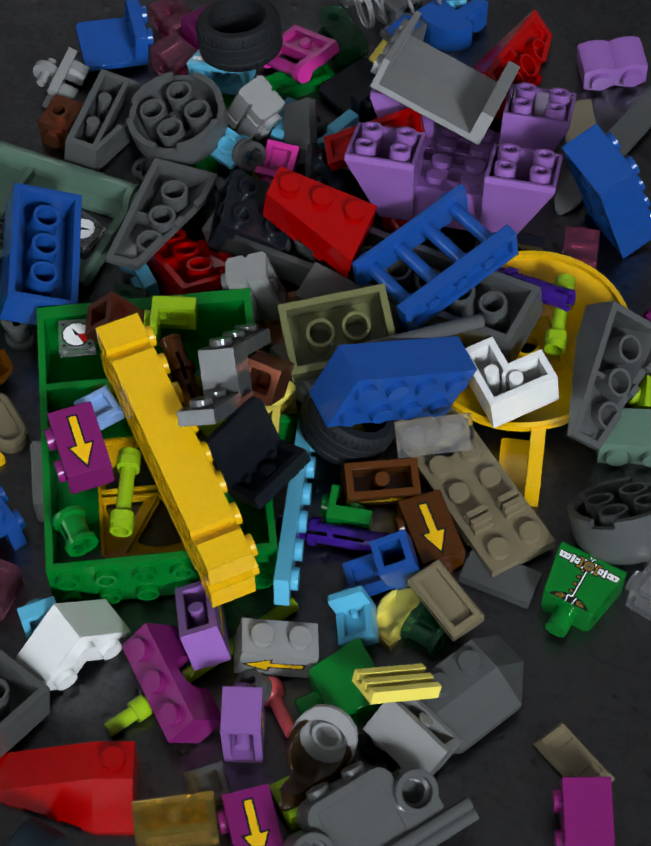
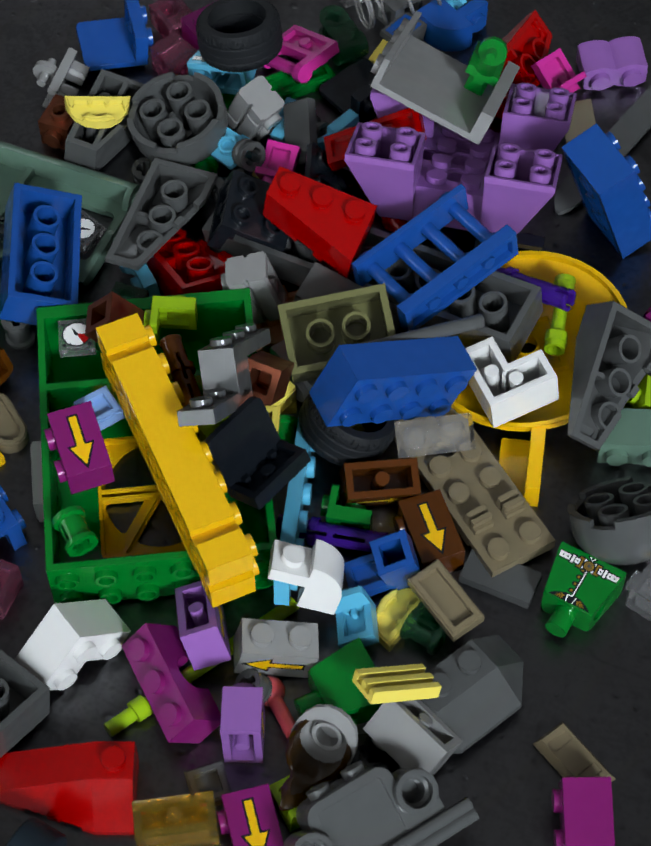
(33, 613): medium azure plate -> none
(97, 111): none -> light yellow tile
(122, 517): lime bar -> none
(315, 571): none -> white brick
(485, 64): none -> green hips
(556, 72): none -> dark pink bracket
(582, 244): clear pink brick -> none

